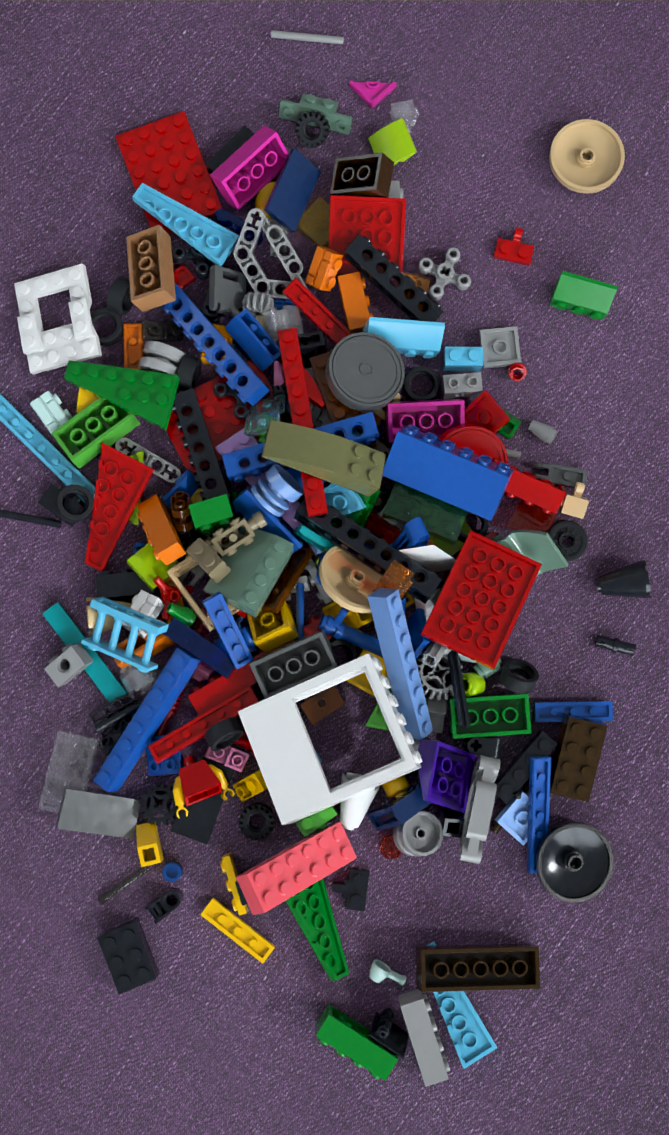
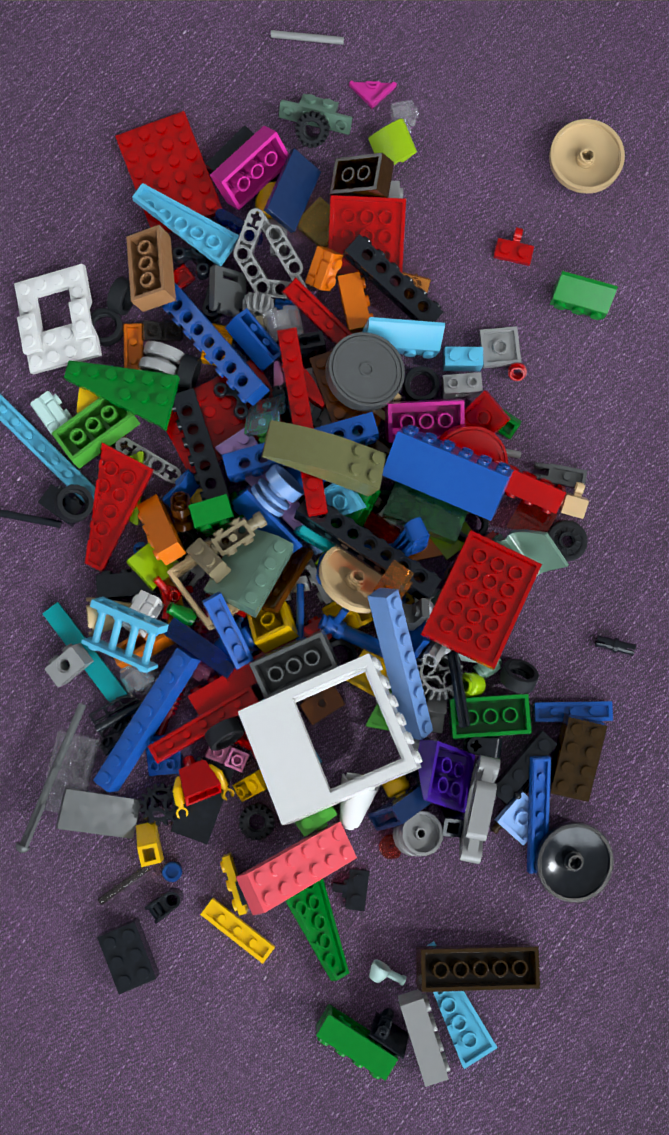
(23, 846): none -> dark grey bar
(416, 613): none -> dark grey slope
(431, 557): white sticker -> none
(447, 268): light grey gear -> none
(543, 431): light grey cone -> none
(626, 581): black cone -> none

